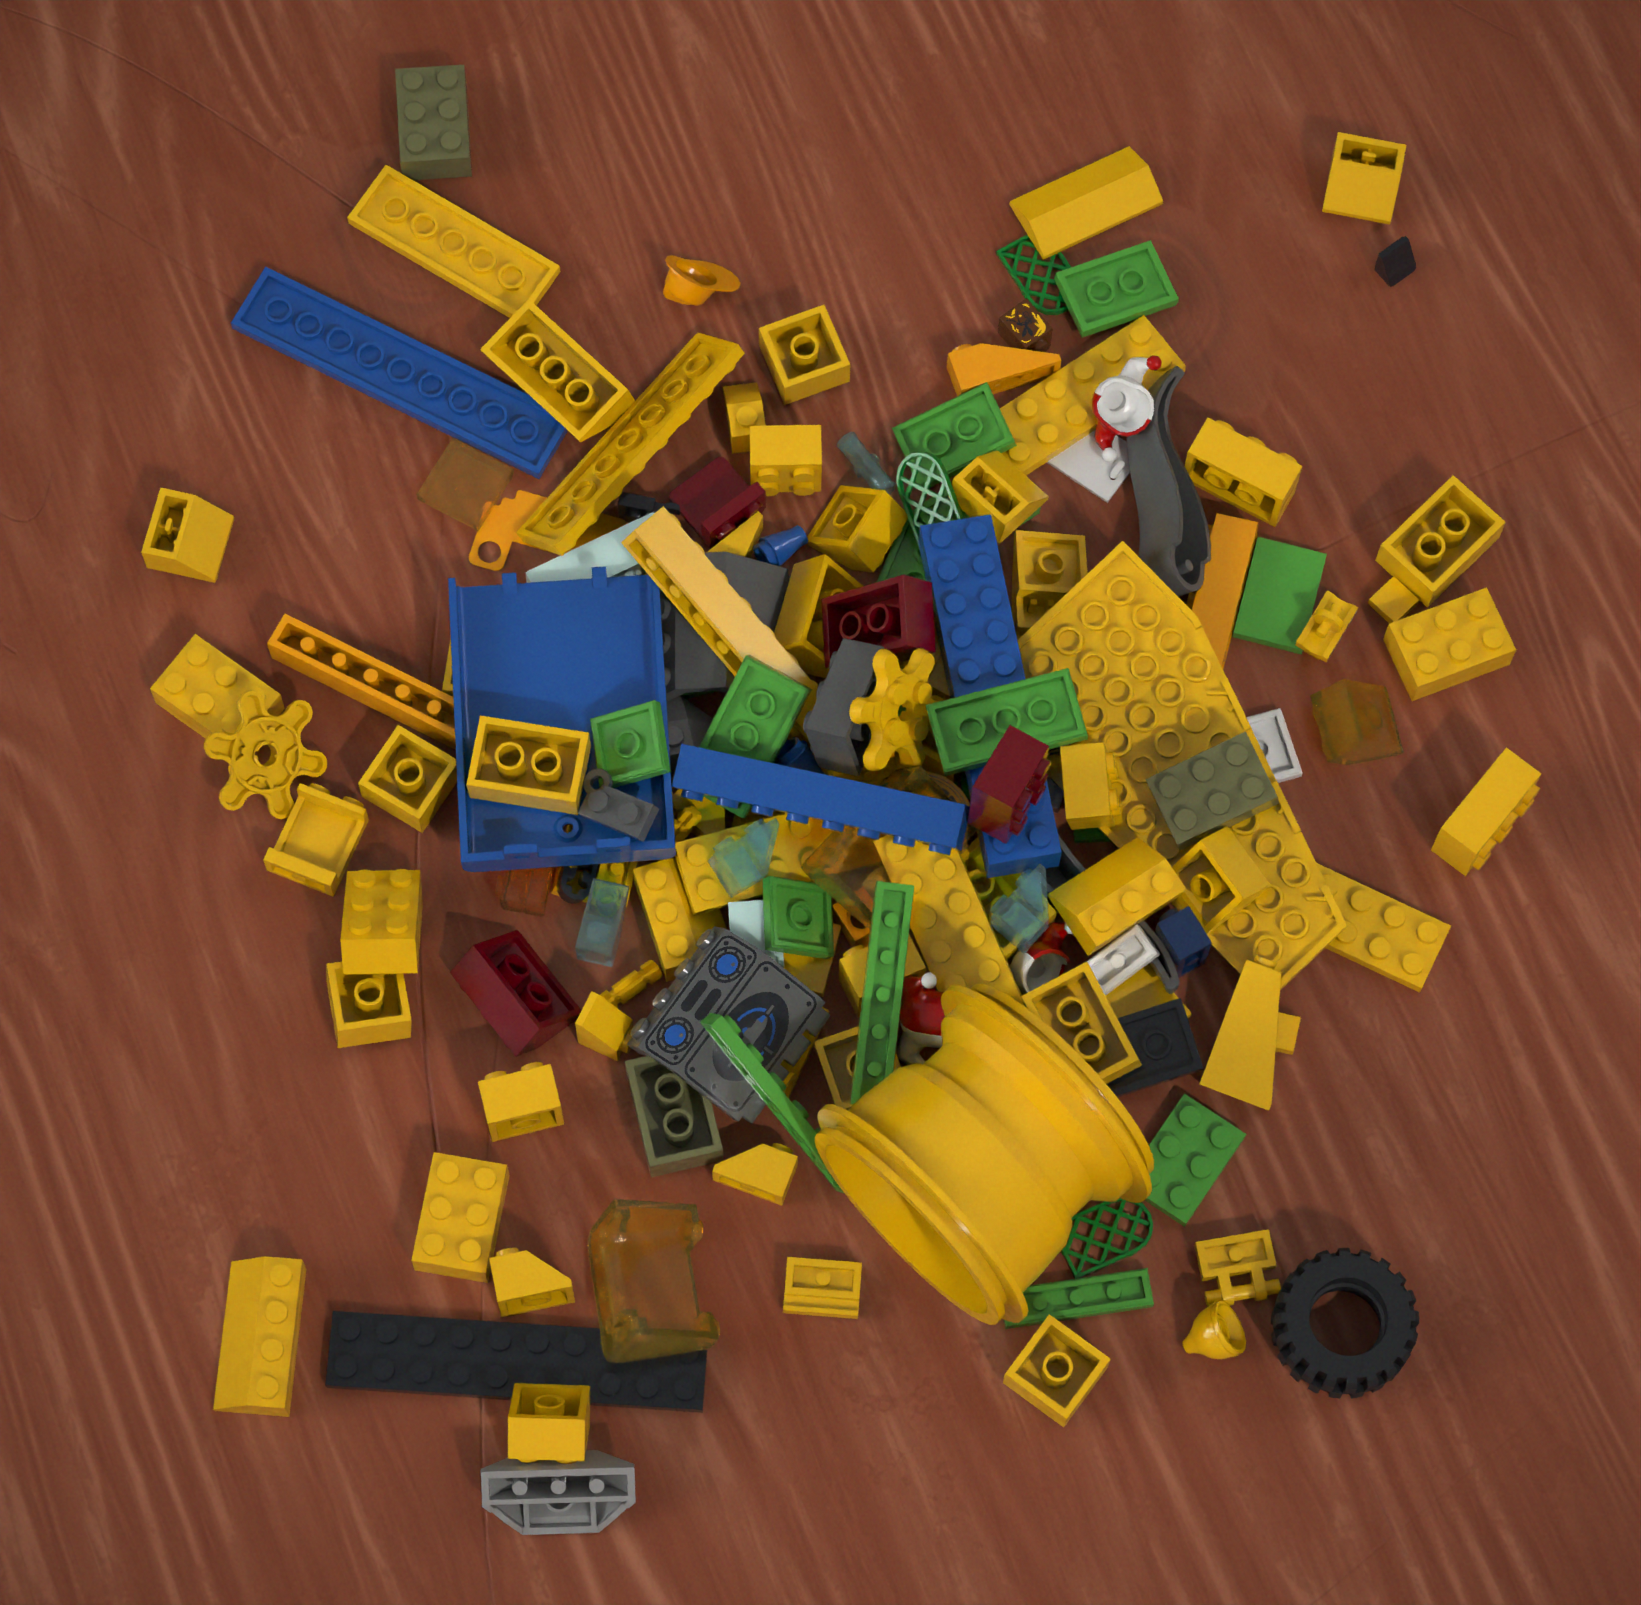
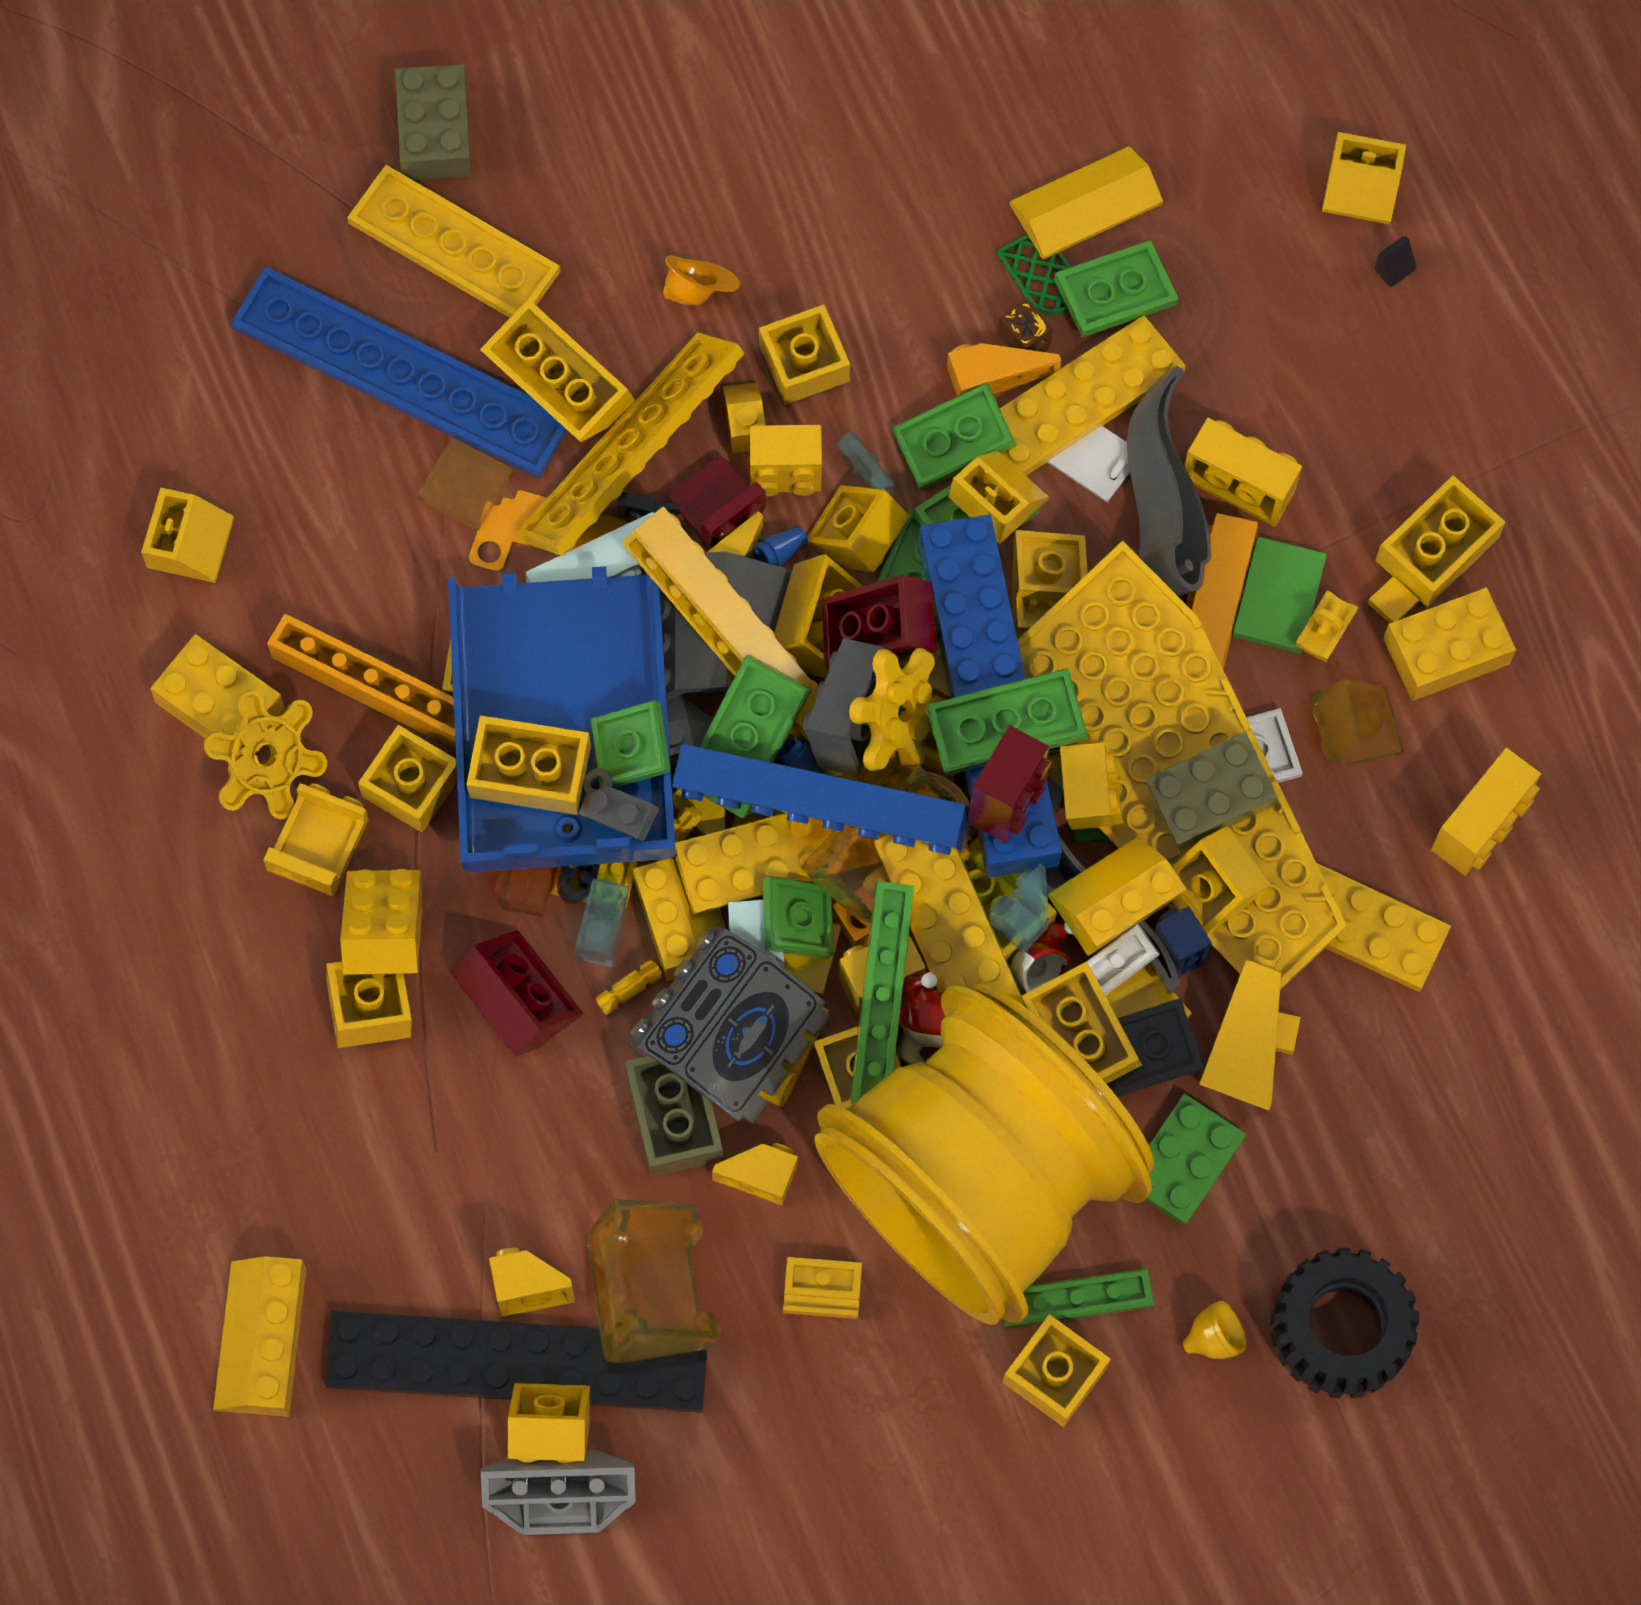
(460, 1217): yellow brick -> none
(521, 1101): yellow brick -> none
(603, 1027): yellow slope -> none
(746, 860): clear light blue slope -> none
(767, 1086): bright green plate -> none
(905, 496): green window -> none
(1123, 404): white piece -> none
(1123, 1254): green window -> none
(1236, 1256): yellow plate -> none

